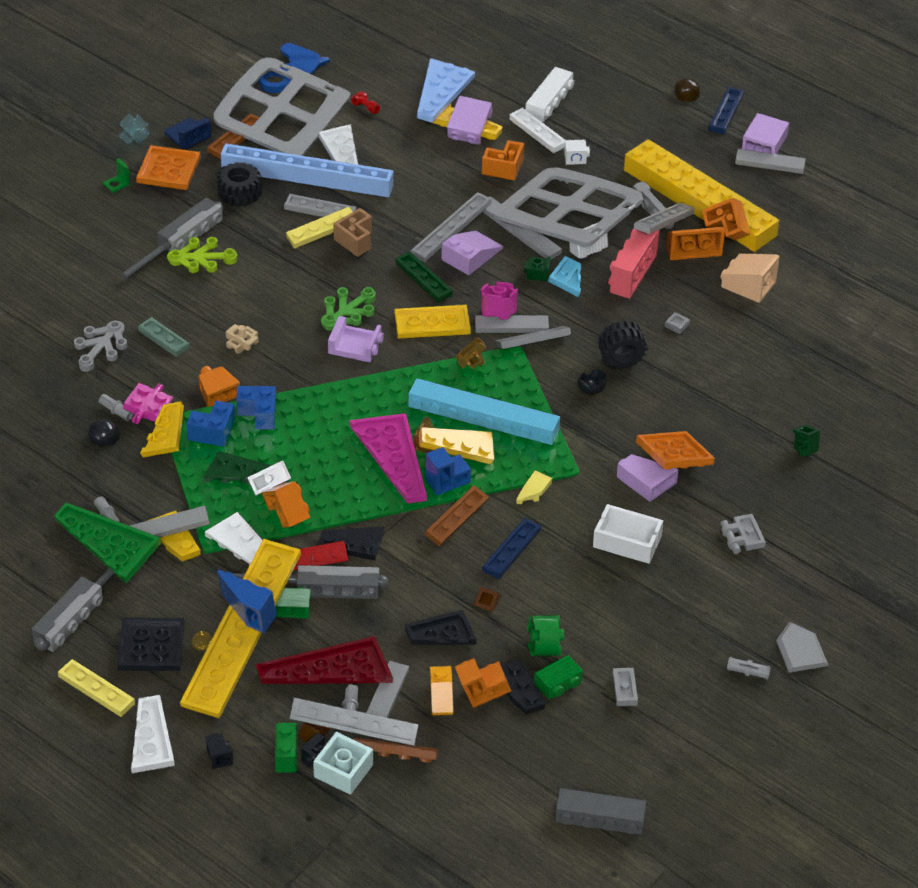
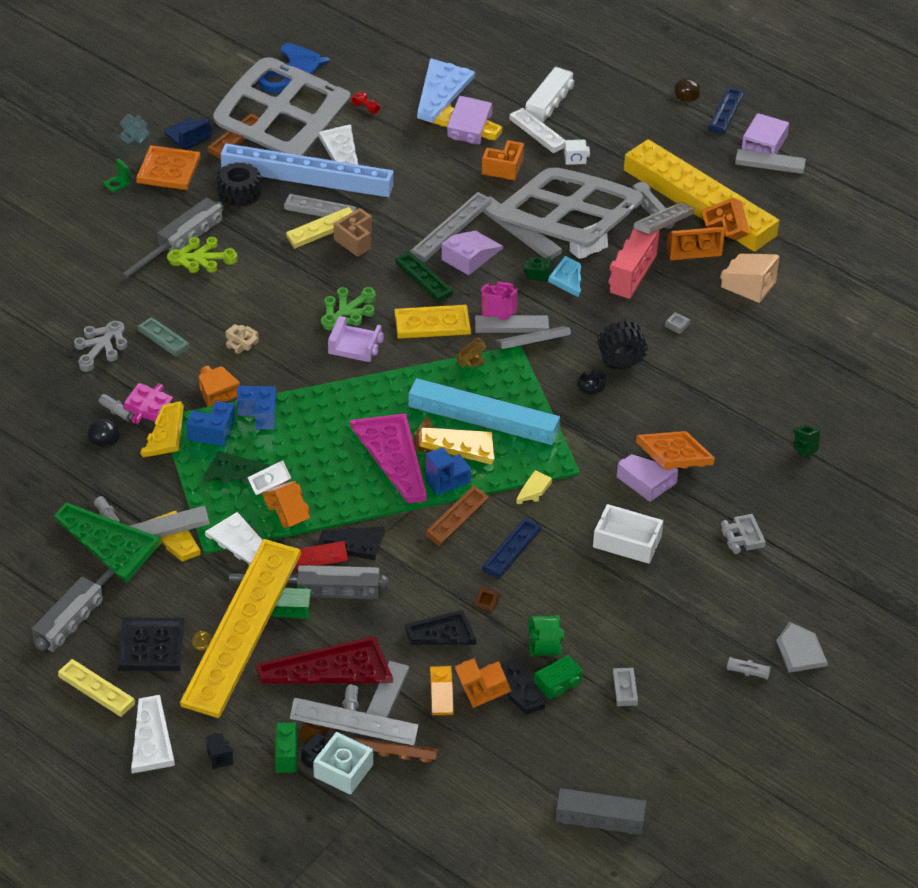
(251, 603): blue slope -> none

